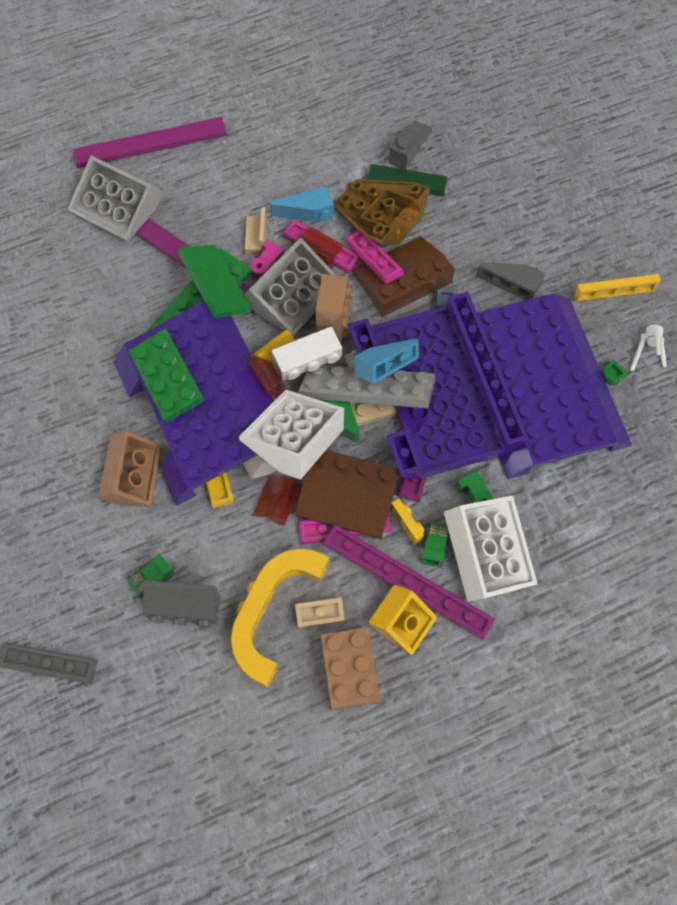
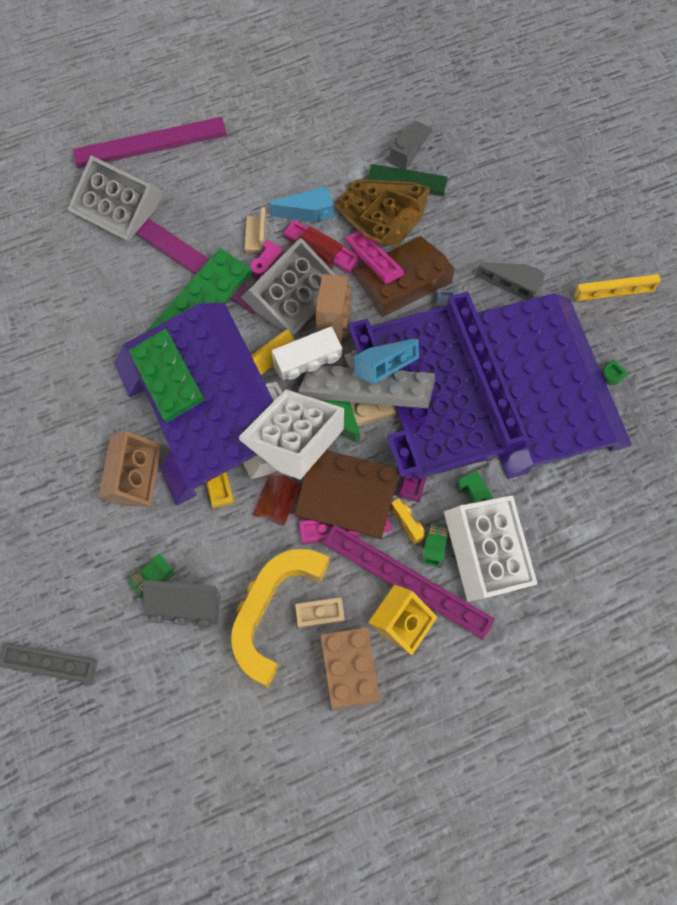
(214, 281): green tile -> none
(267, 376): clear red tile -> none
(654, 338): white plant -> none

